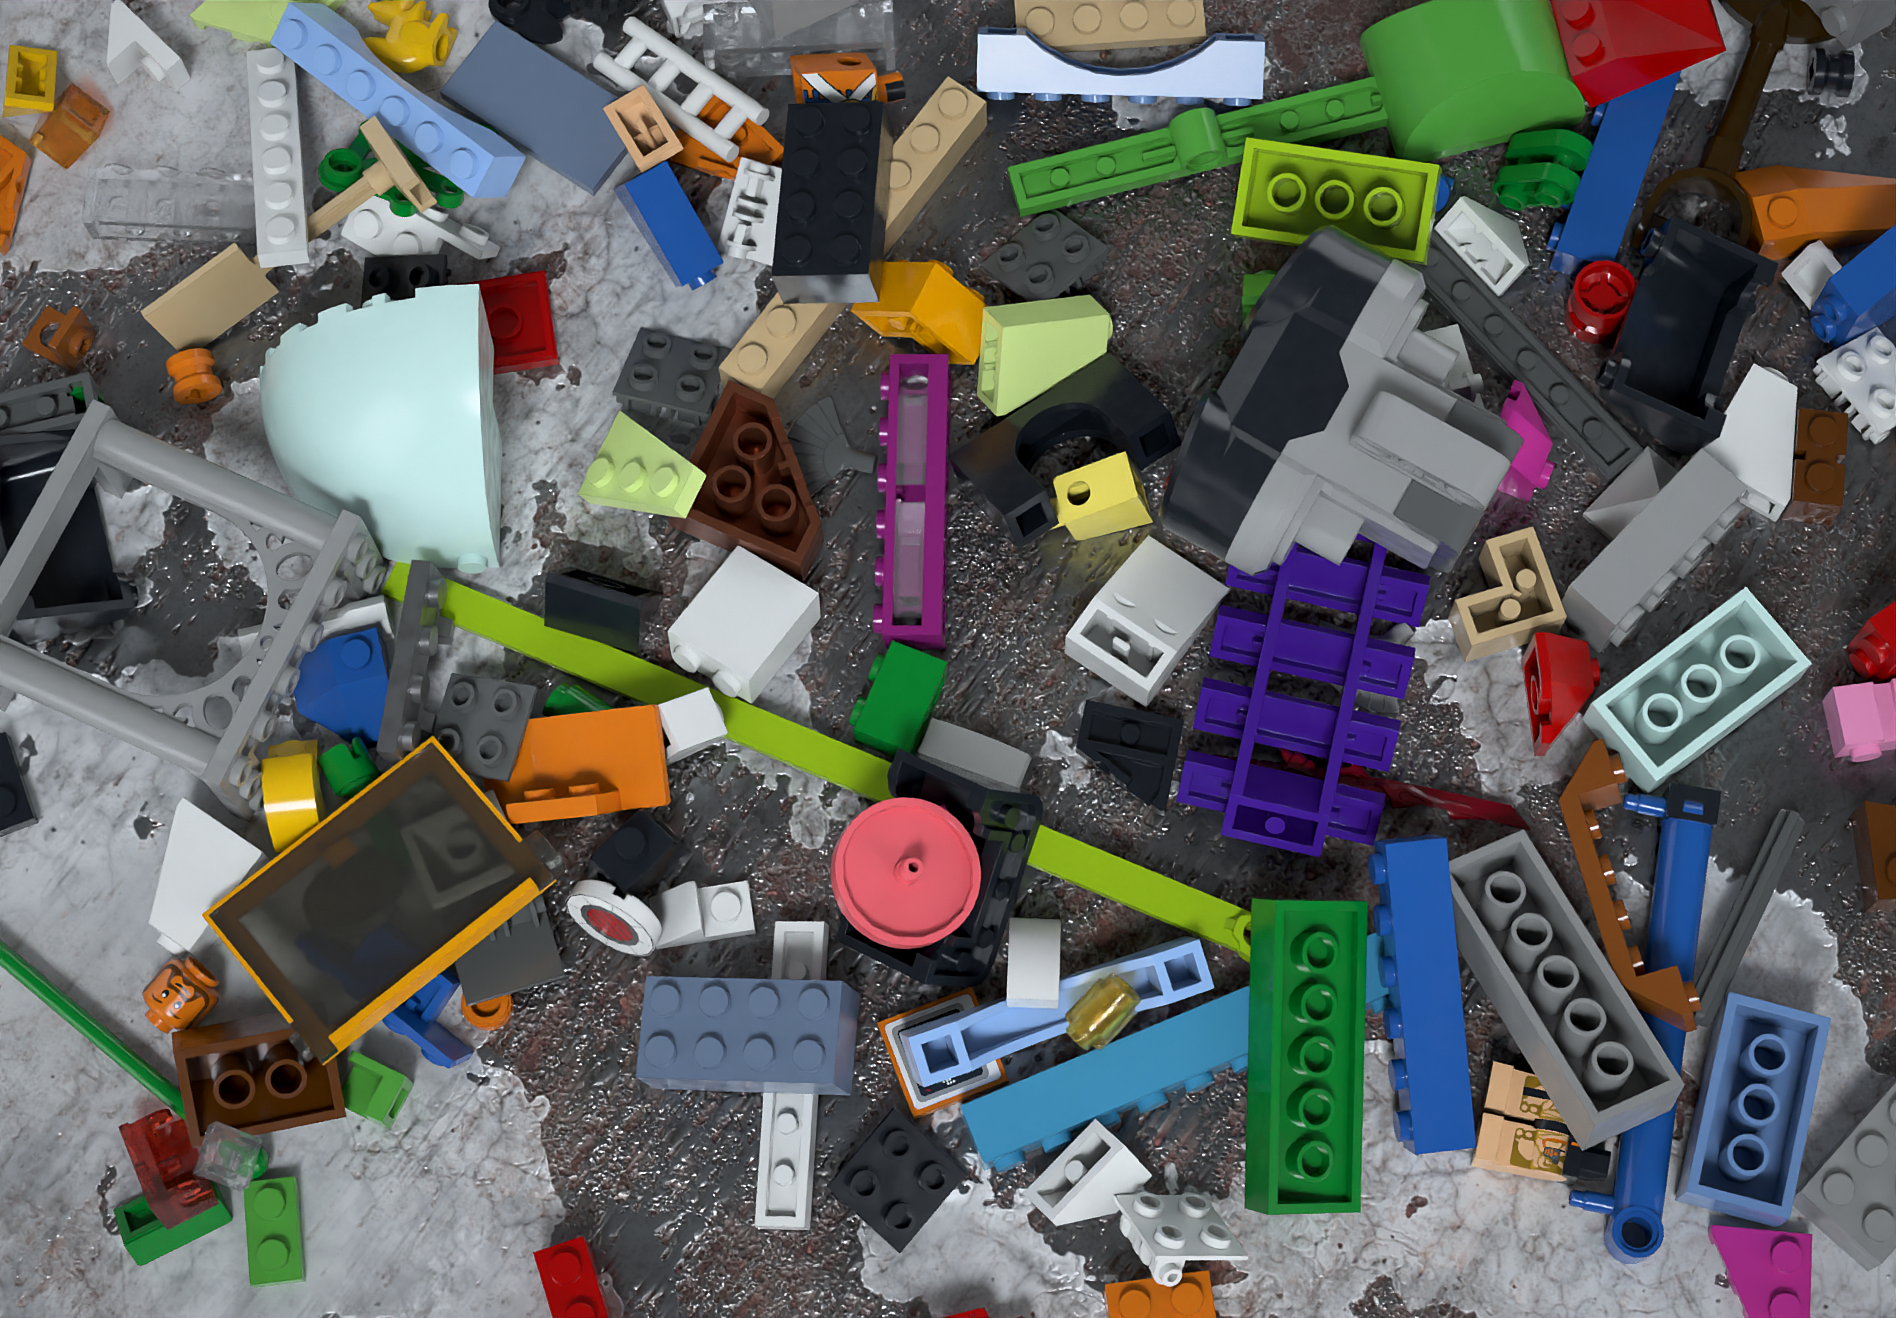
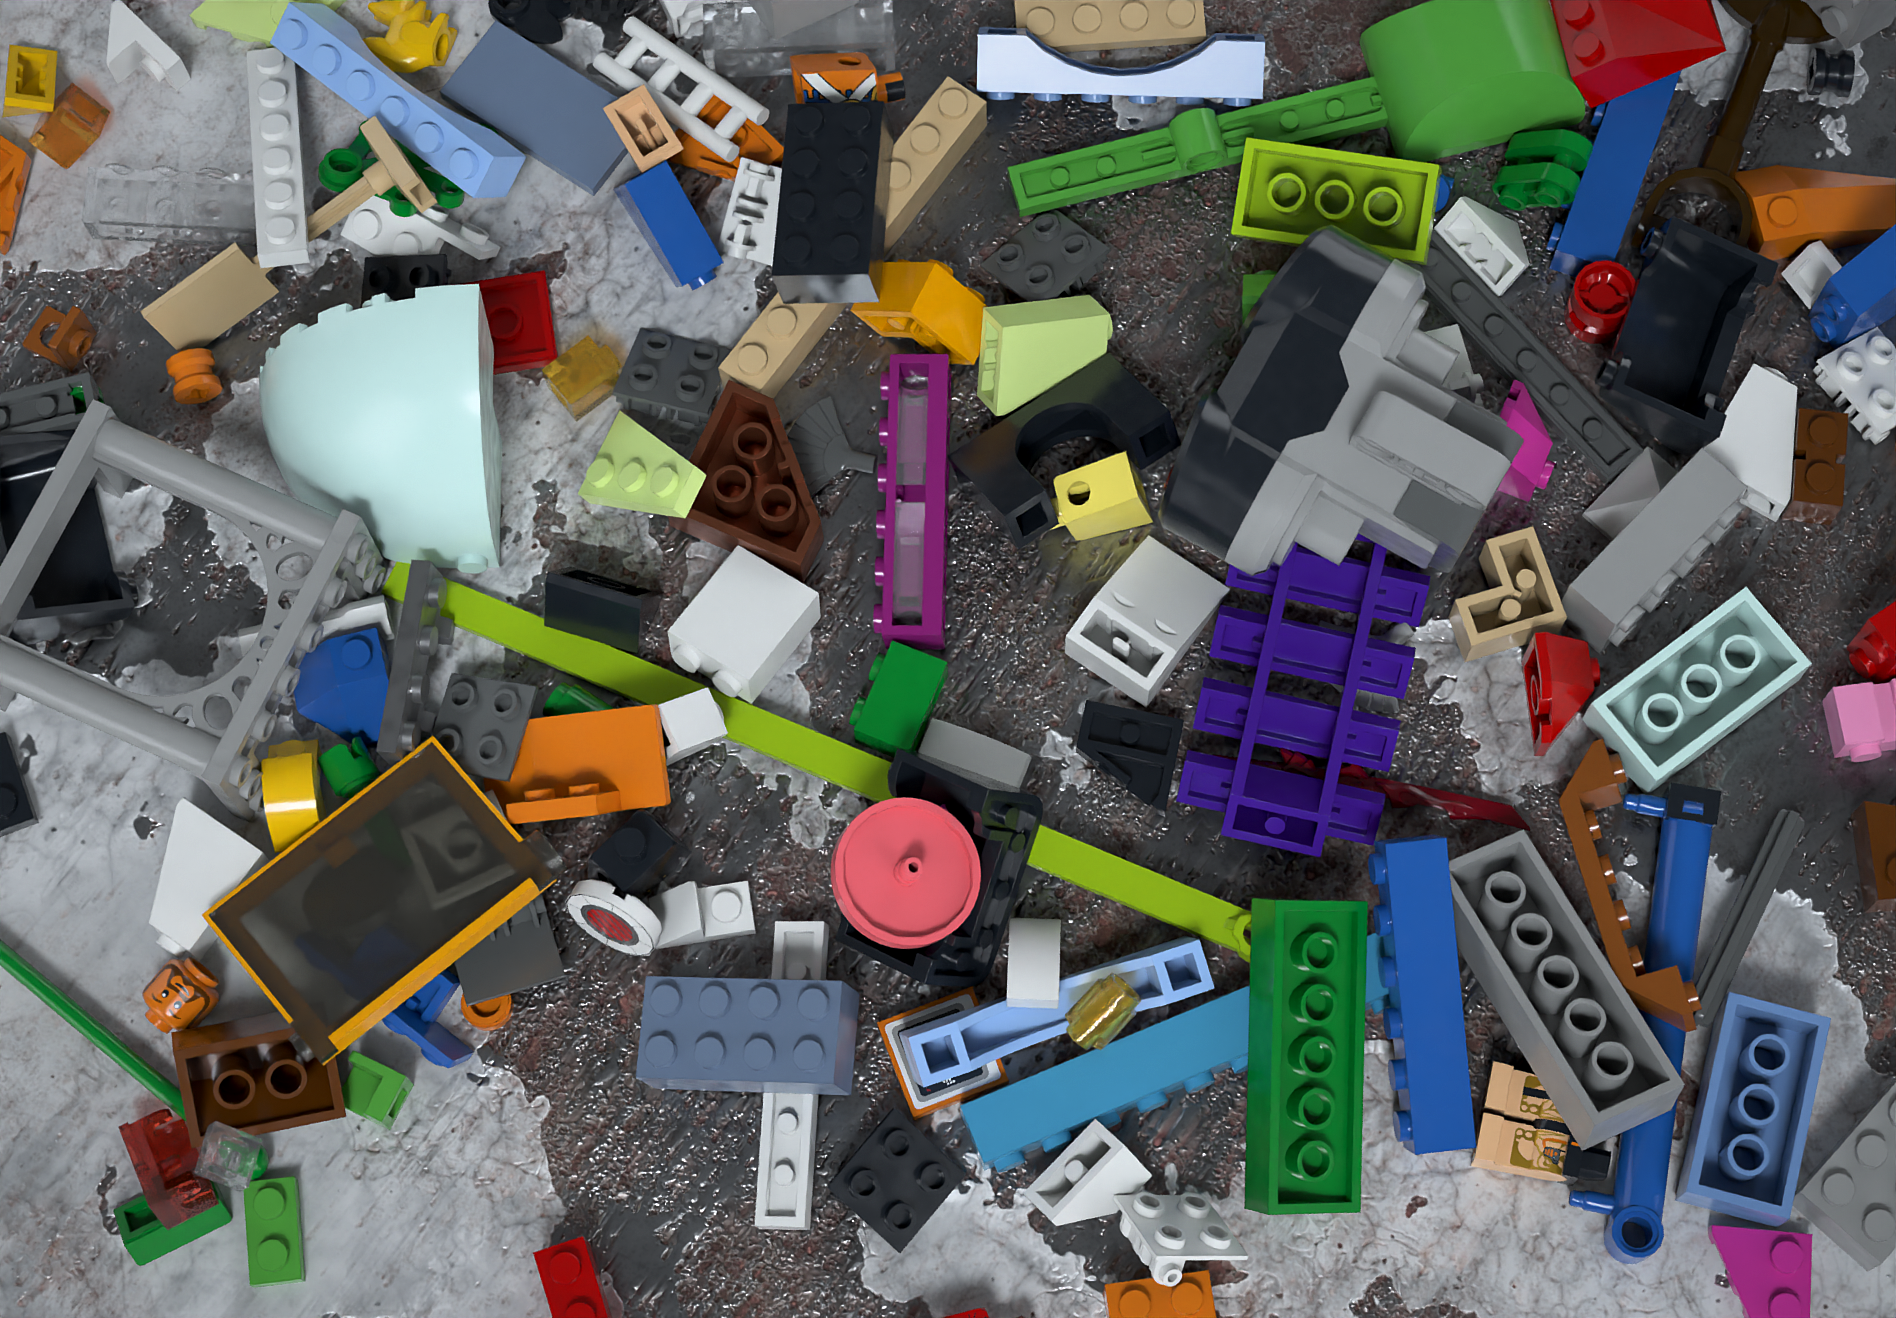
(583, 377): none -> clear yellow brick

